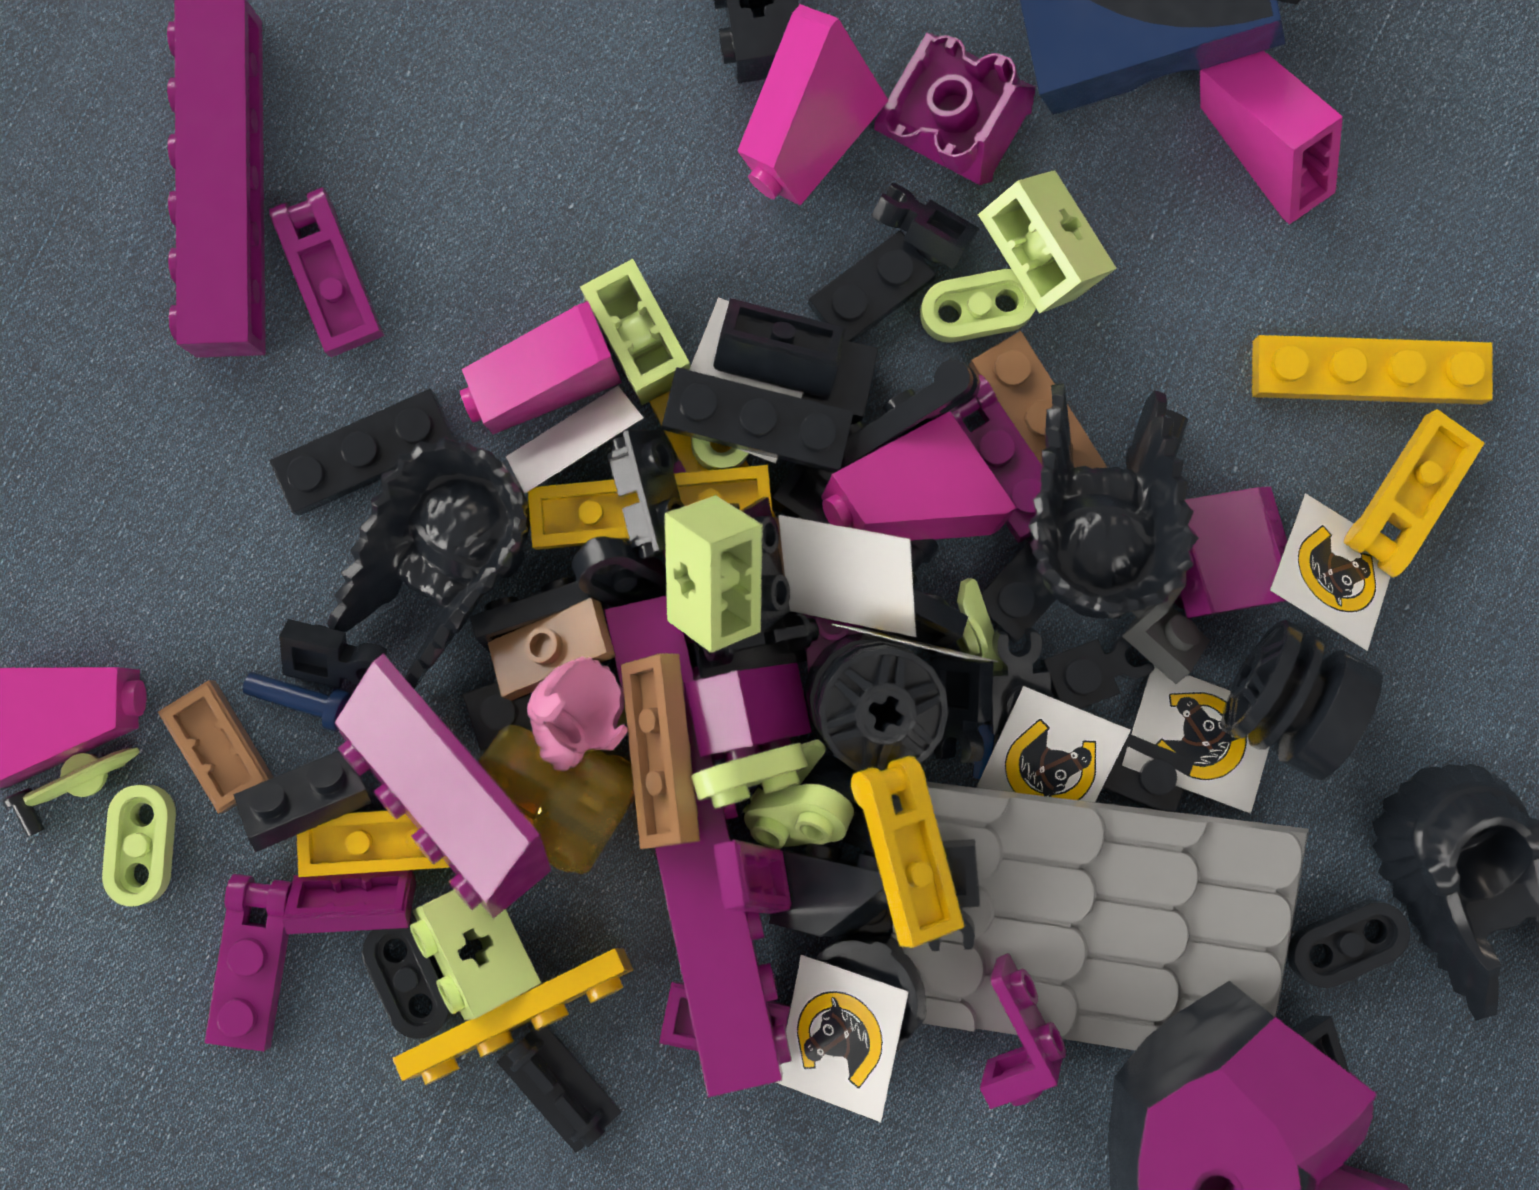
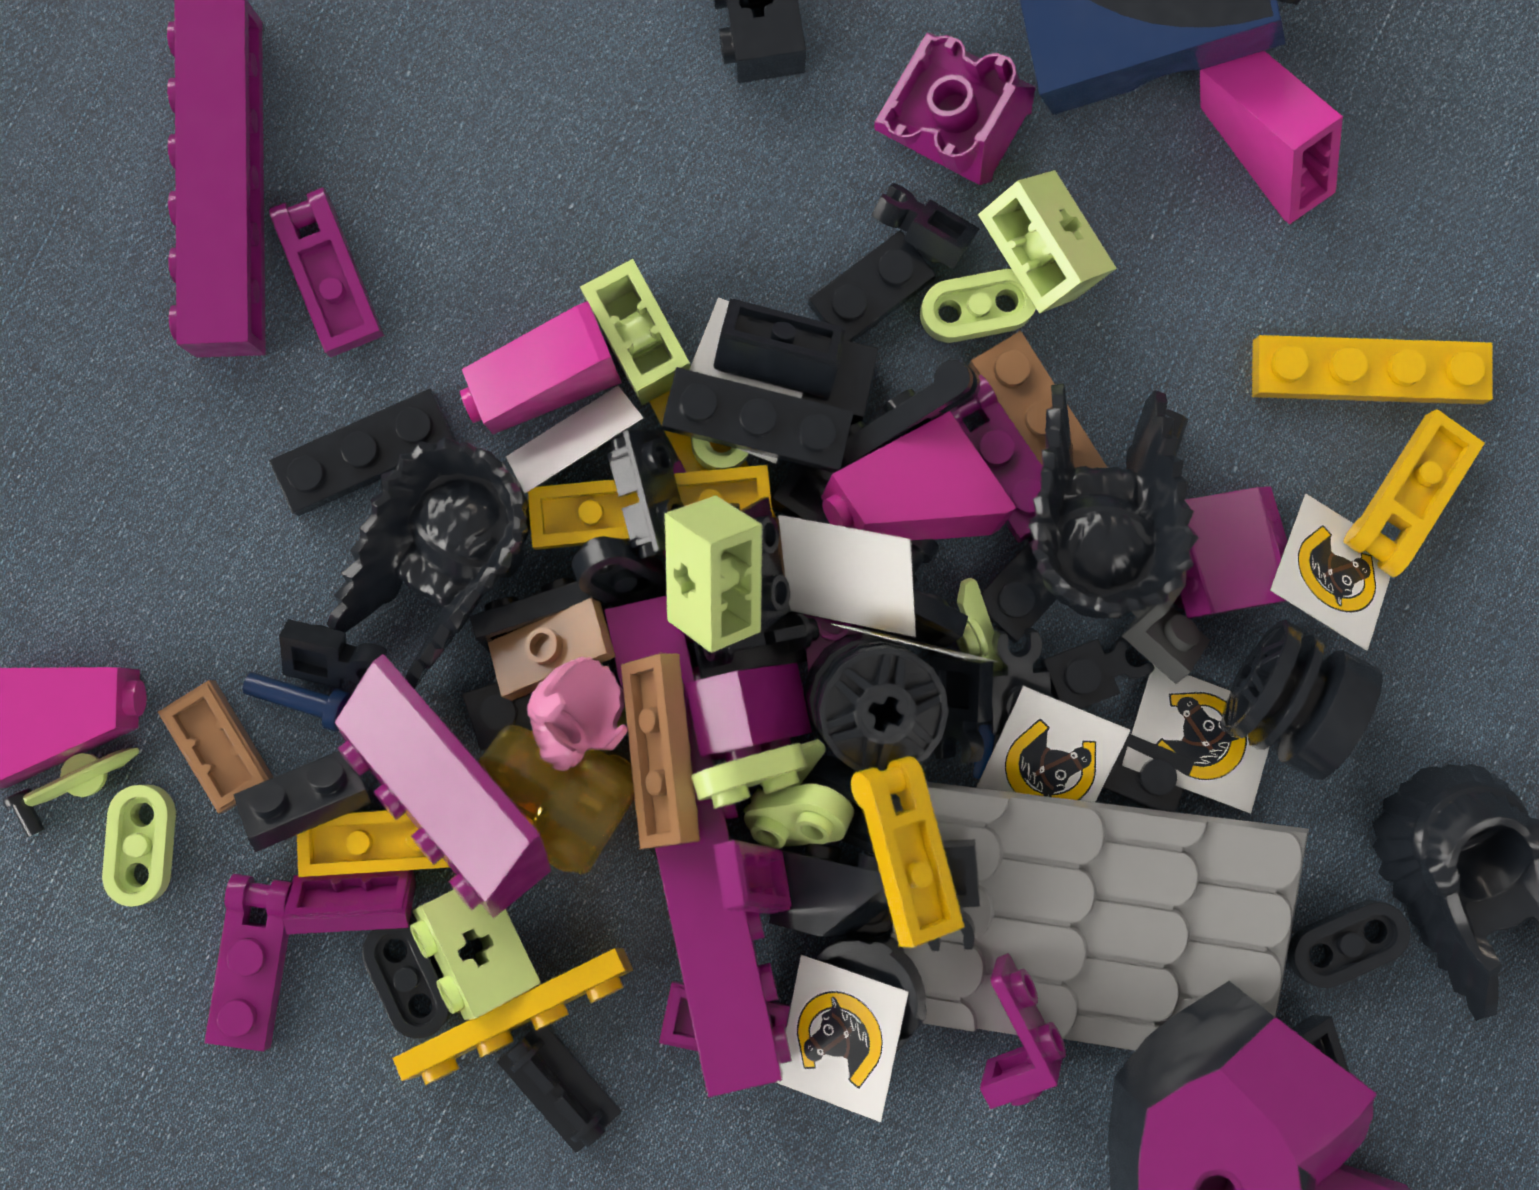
(809, 107): dark pink slope -> none

